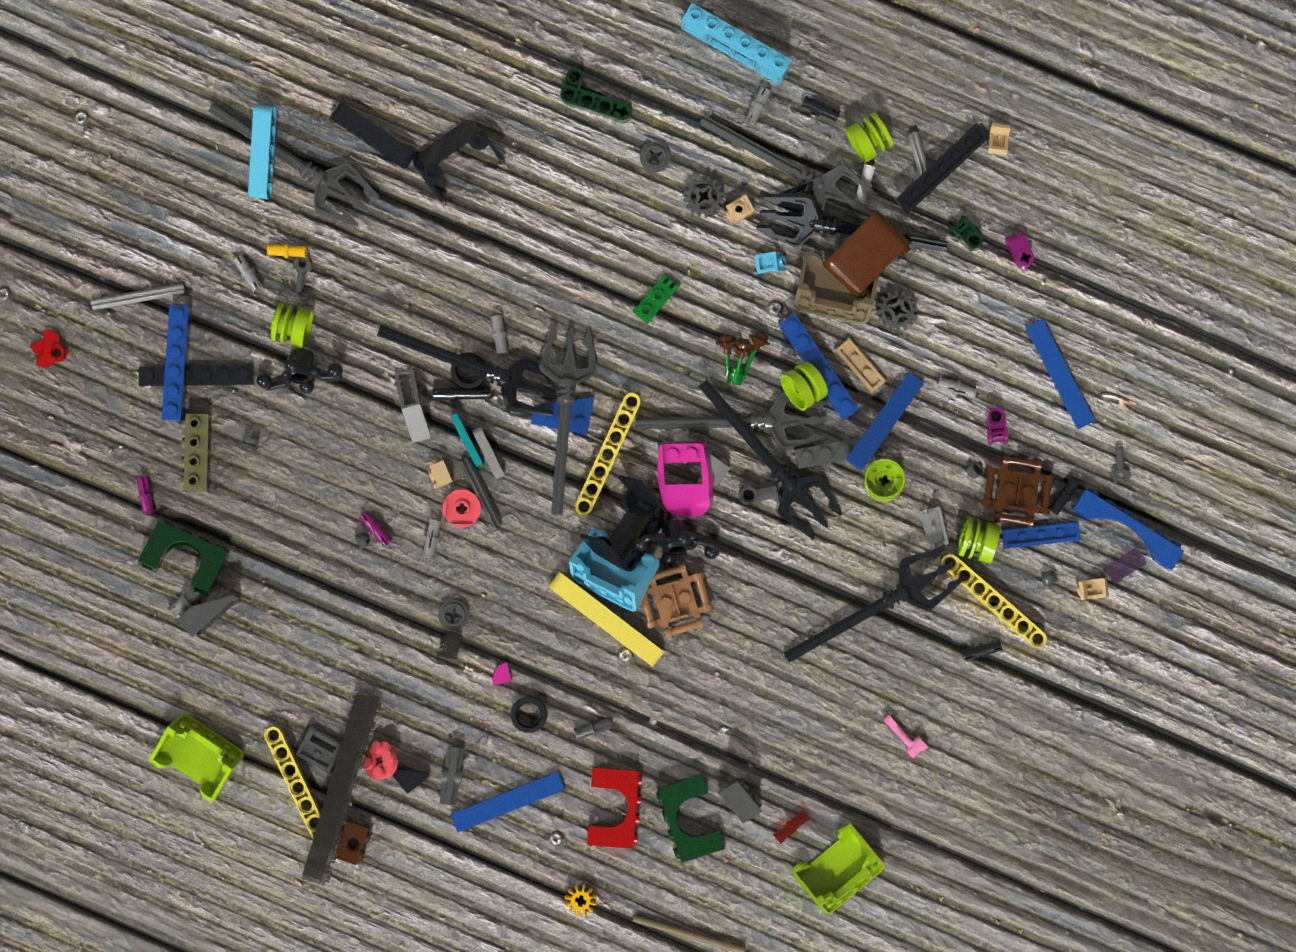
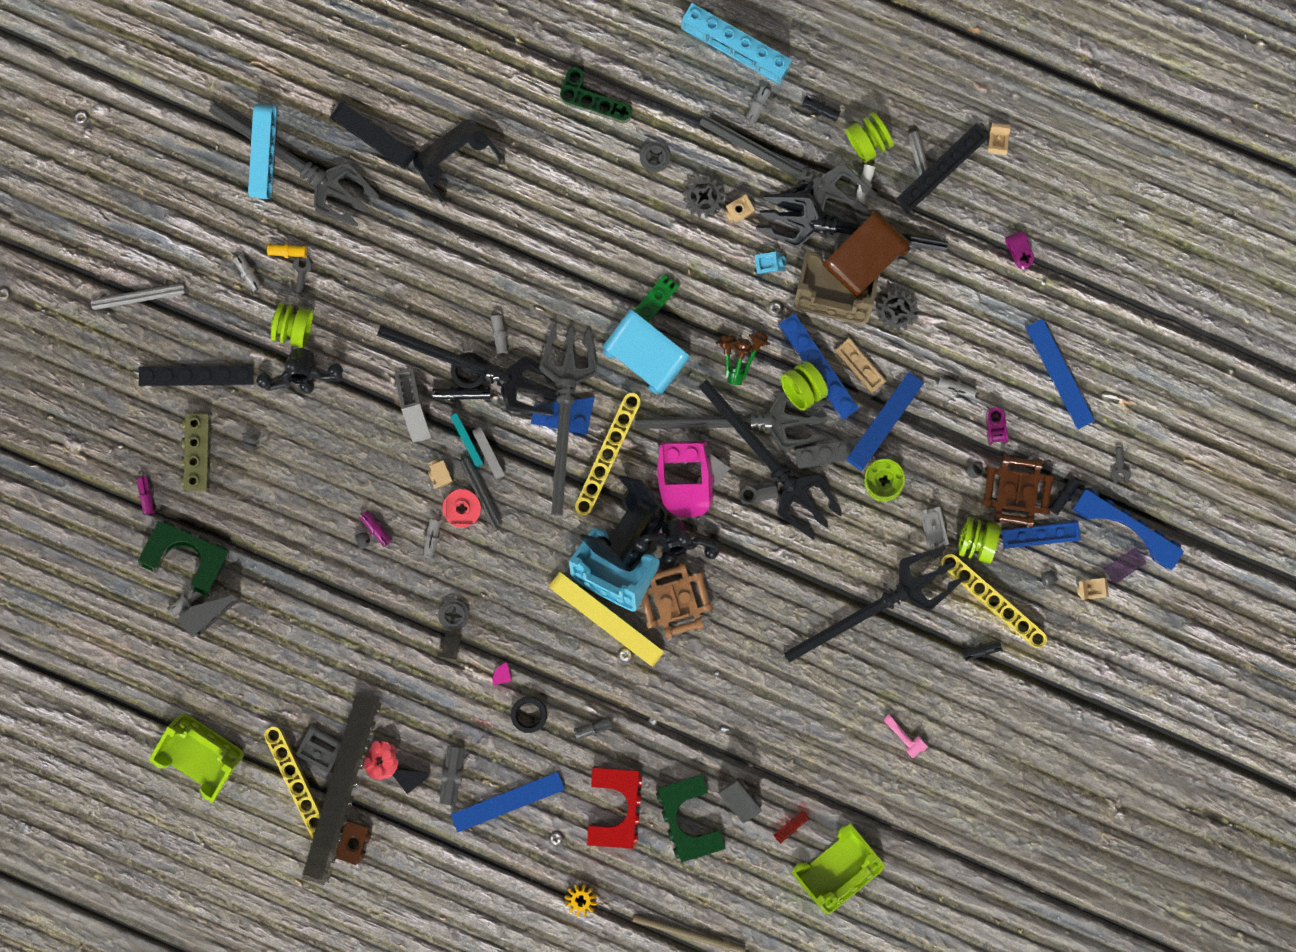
(46, 349): red plate -> none
(175, 365): blue arch -> none
(646, 352): none -> medium azure windscreen
(966, 233): dark green piece -> none

